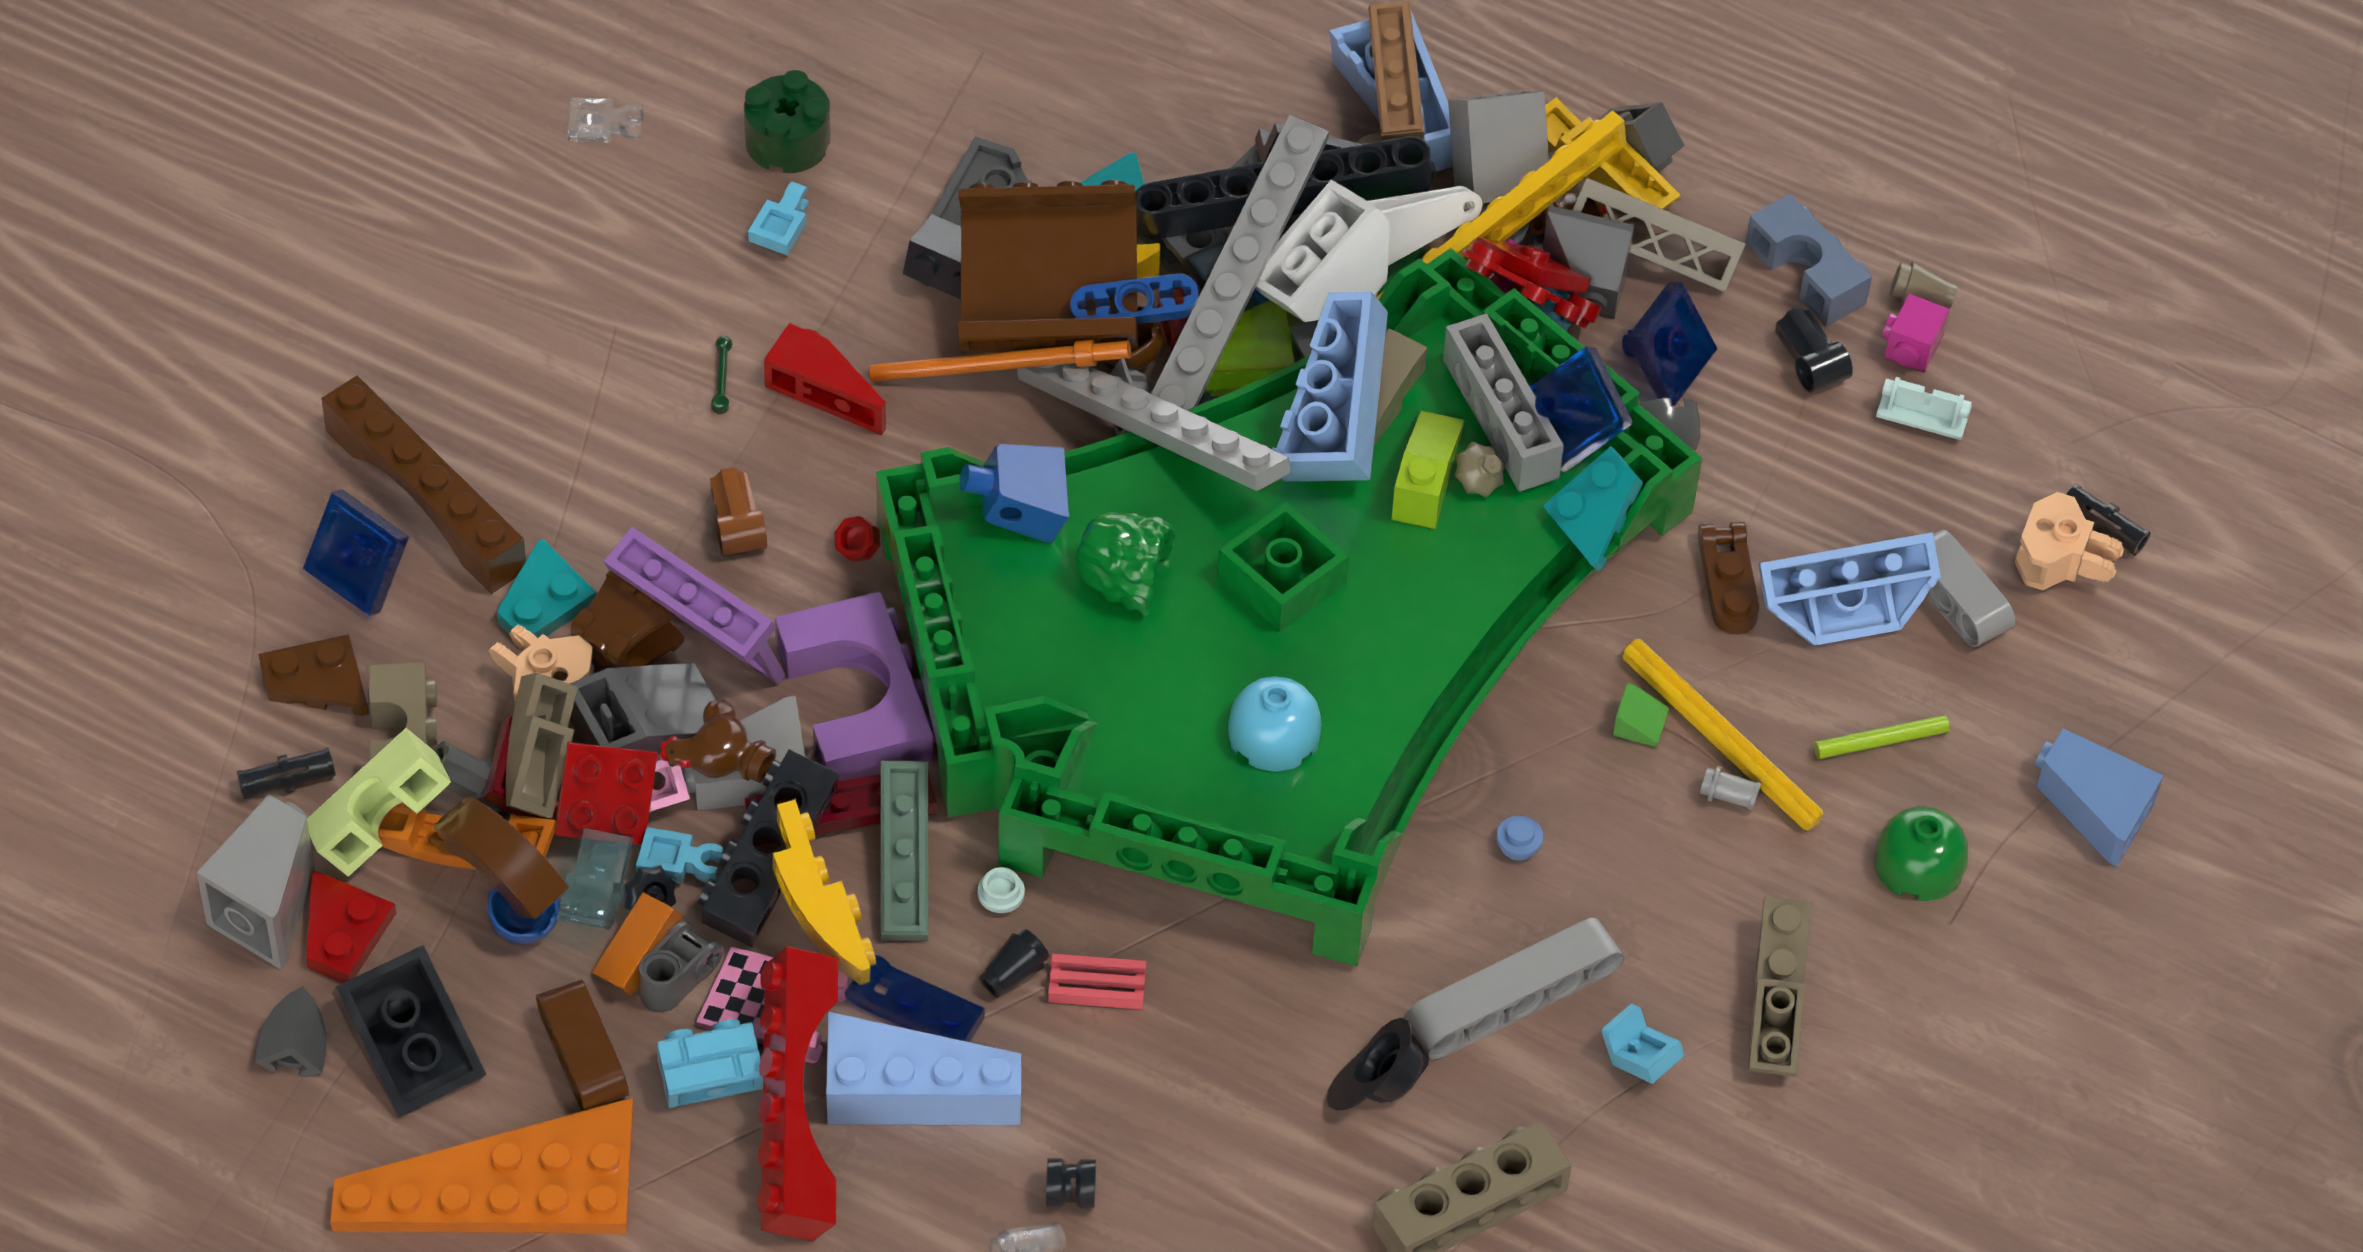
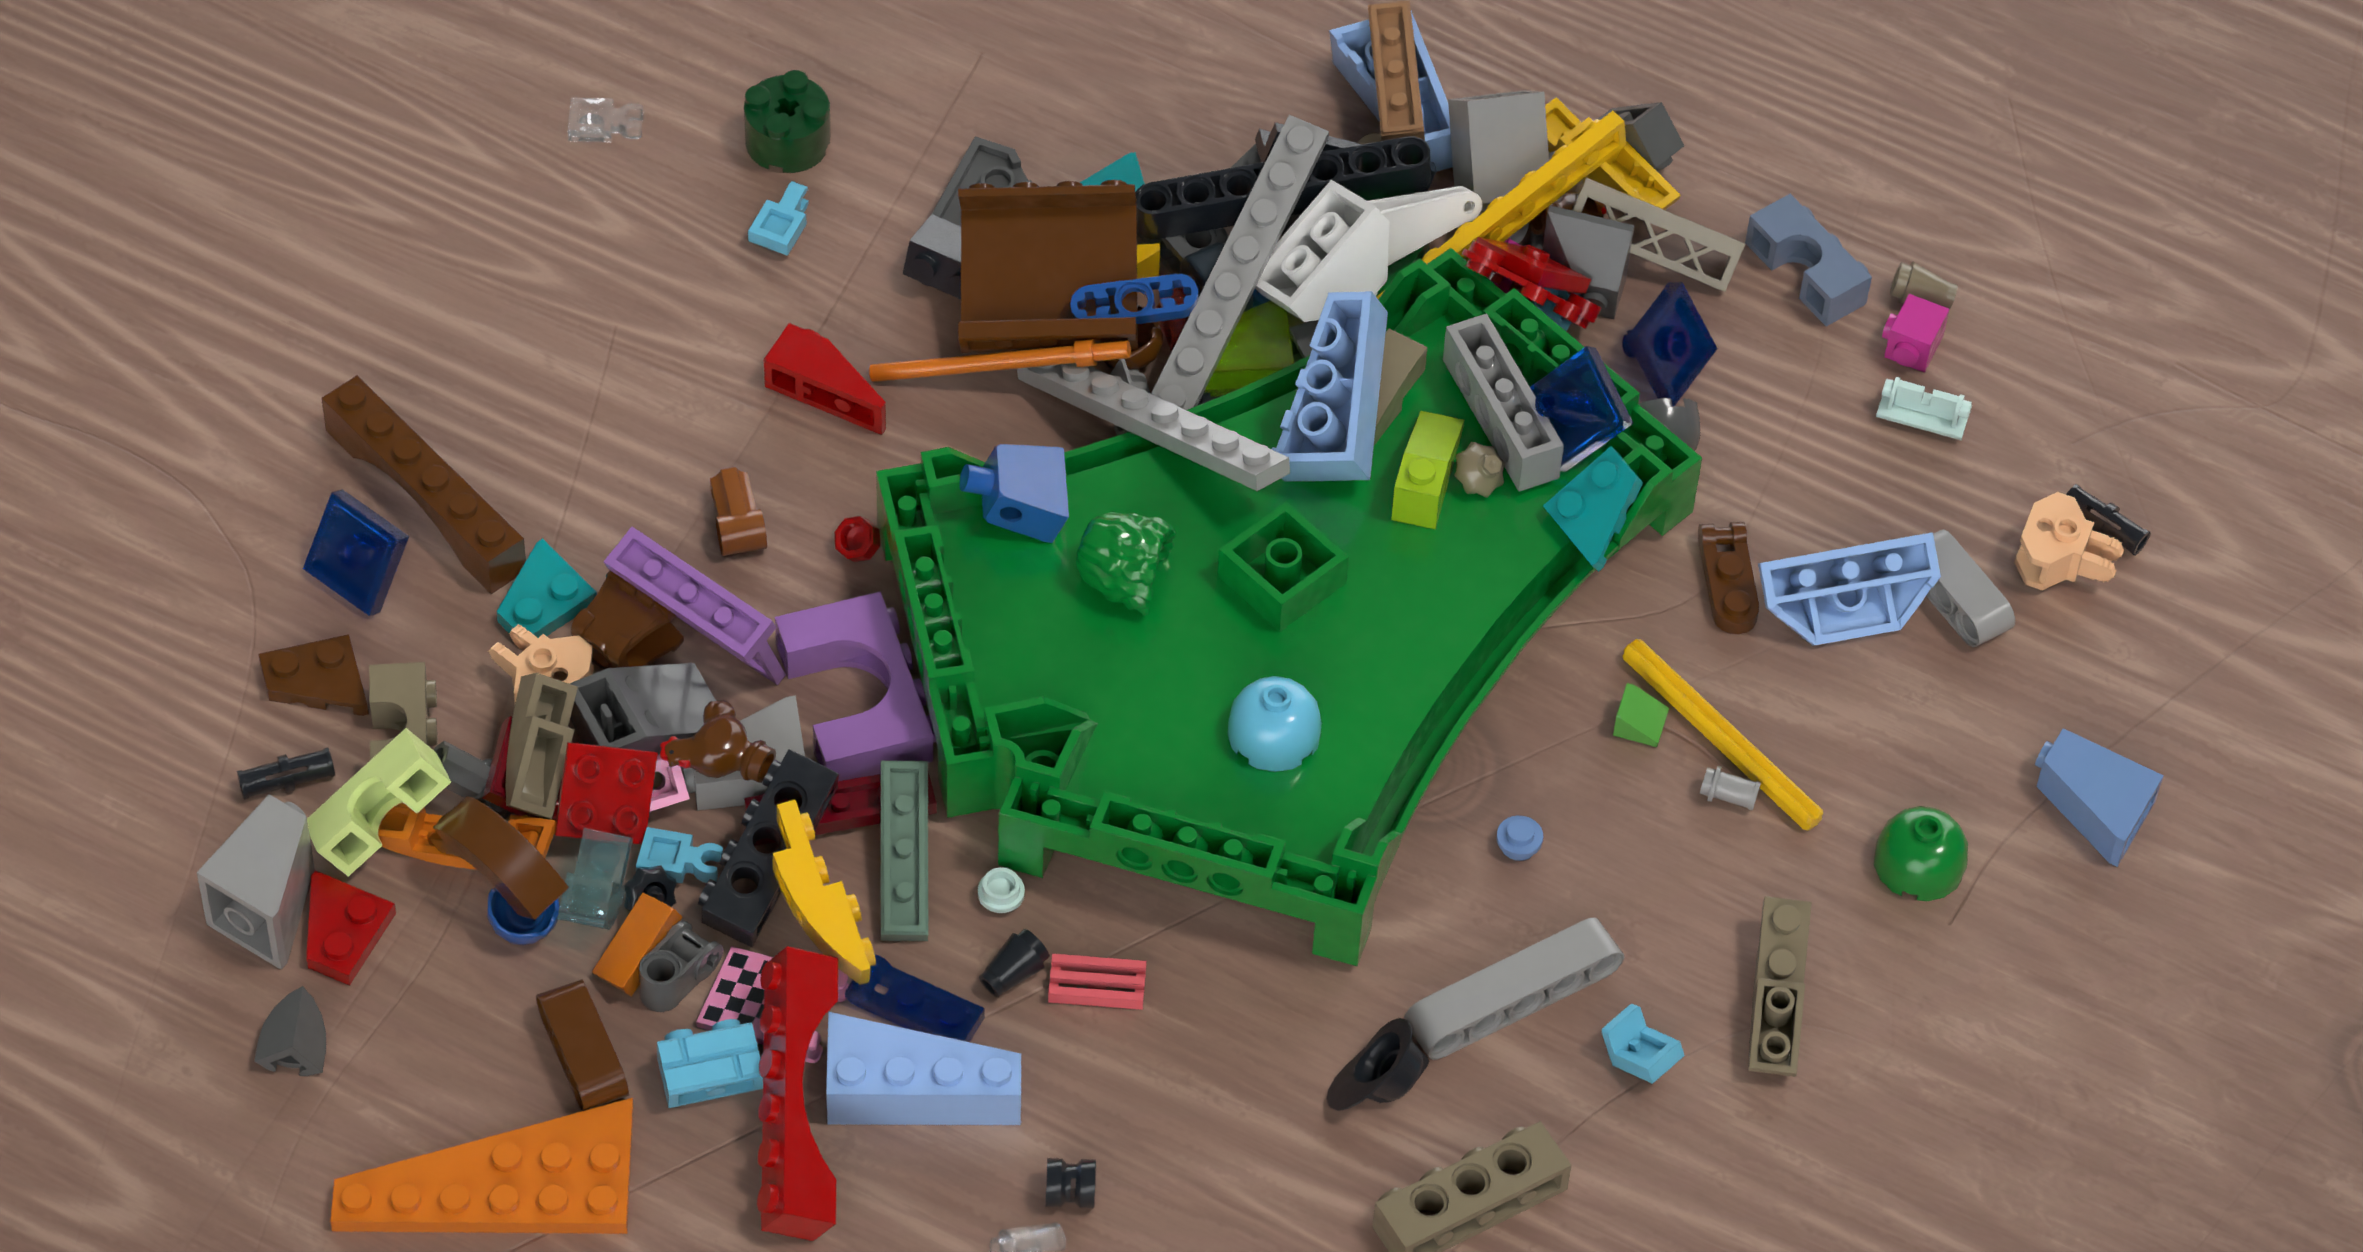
(408, 1031): black slope -> none
(720, 402): dark green hinge -> none
(1815, 357): black piece -> none
(1881, 736): lime bar -> none

